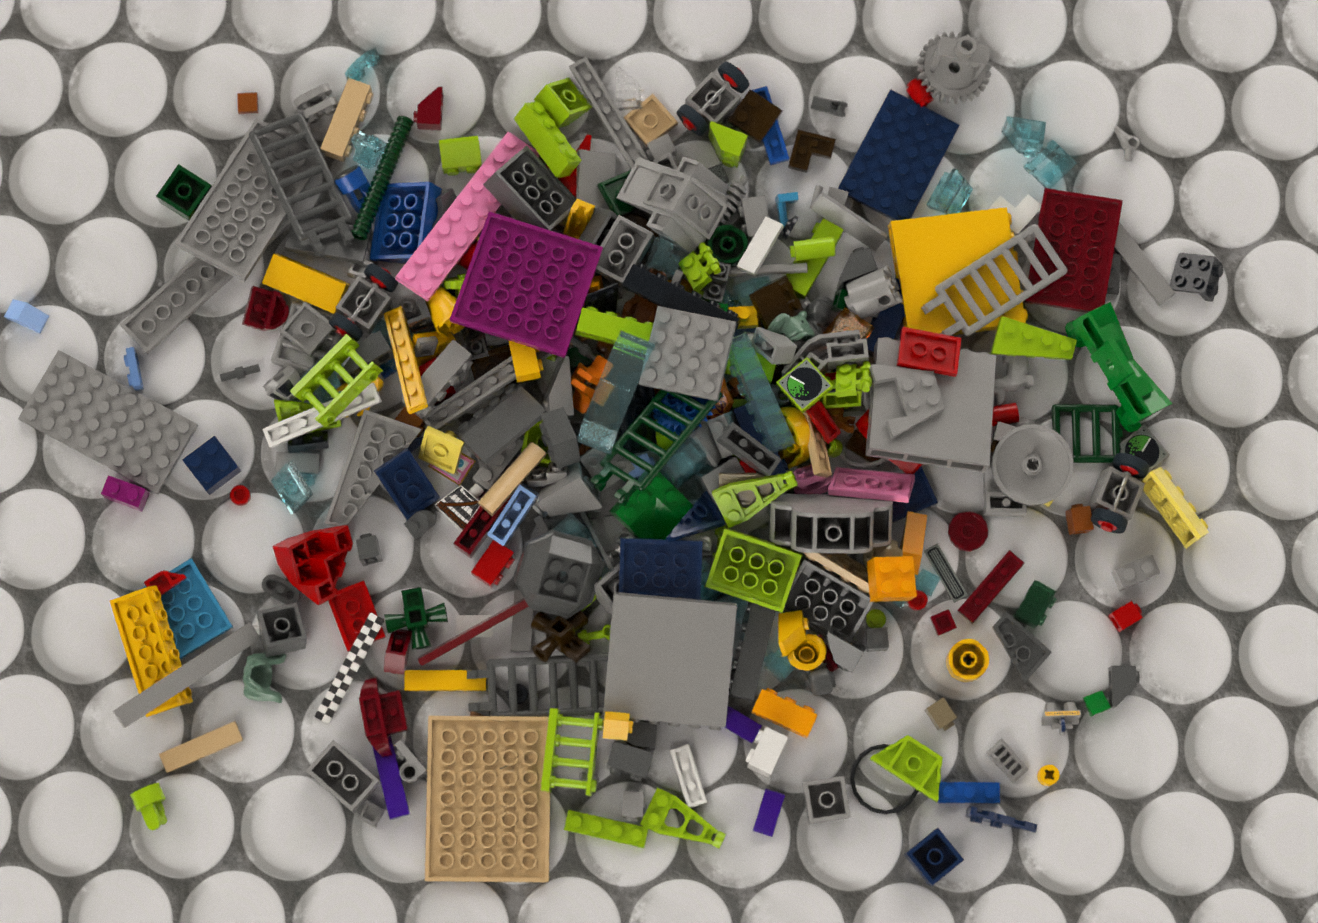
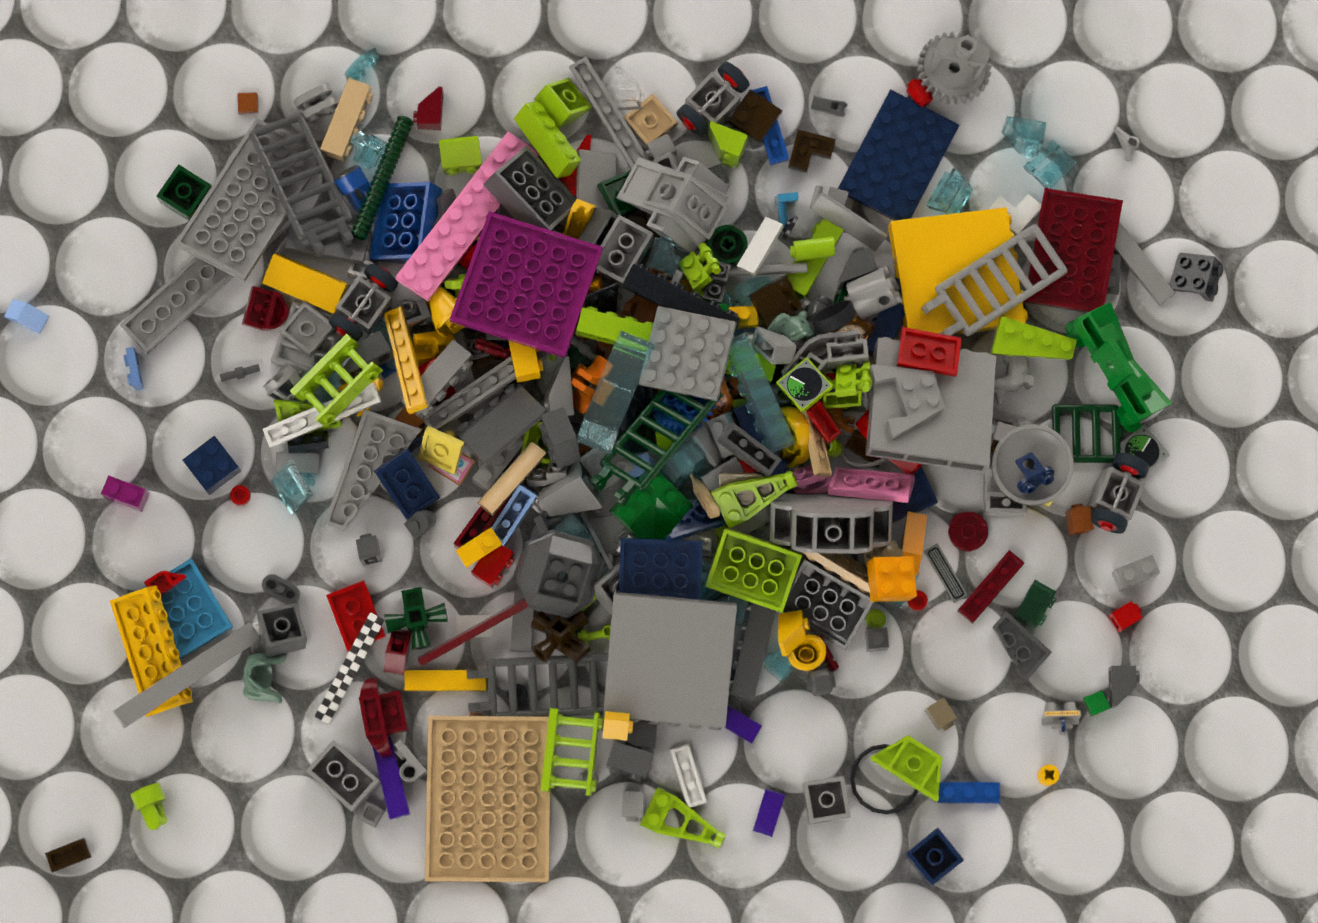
(68, 855): none -> dark brown plate
(108, 422): light grey plate -> none
(201, 747): tan tile -> none
(315, 561): red brick -> none
(425, 346): light grey tile -> none
(460, 505): torso -> none
(478, 547): none -> yellow slope
(492, 348): none -> dark red axle
(606, 829): lime plate -> none
(705, 498): none -> tan piece
(734, 195): light grey piece -> none
(753, 212): light grey brick -> none
(767, 751): white brick -> none
(784, 712): light orange brick -> none
(833, 316): none -> black tyre
(844, 649): slope -> none
(927, 582): clear light blue plate -> none
(943, 622): dark red plate -> none
(960, 670): yellow brick -> none
(991, 754): light grey slope -> none
(997, 820): dark blue wing -> none
(1005, 413): red brick -> none
(1033, 478): none -> dark blue bracket
(1173, 507): light yellow slope -> none

